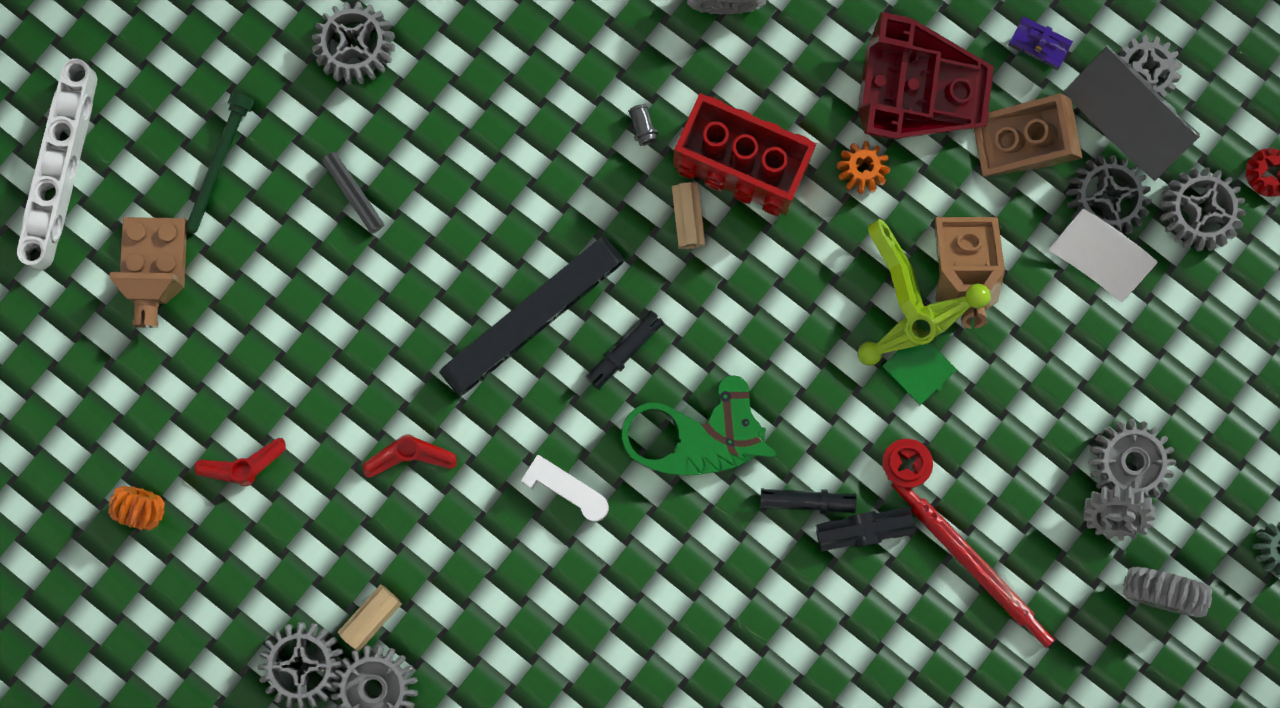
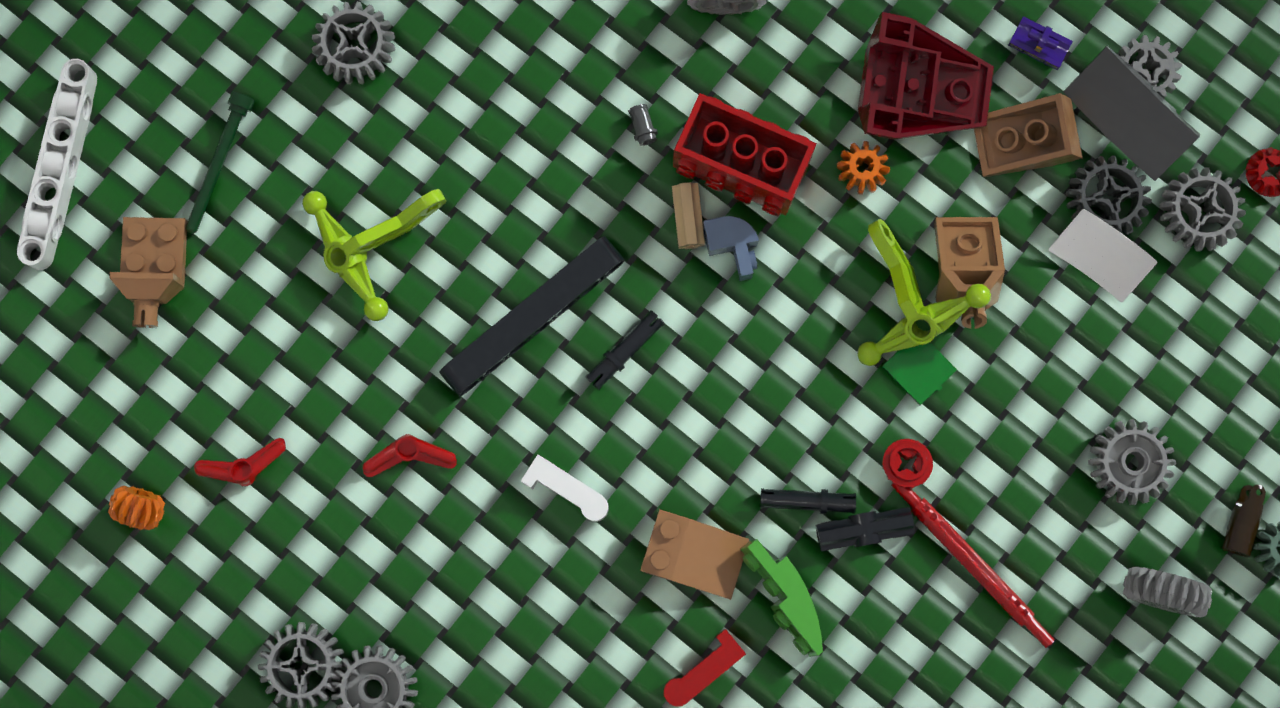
(340, 243): none -> lime piece
(353, 192): dark grey axle -> none
(369, 618): tan axle -> none
(681, 690): none -> red leg
(694, 554): none -> medium nougat slope
(720, 444): green animal -> none
(735, 235): none -> sand blue brick
(795, 607): none -> bright green slope
(1119, 512): light grey gear -> none
(1244, 522): none -> dark brown piece

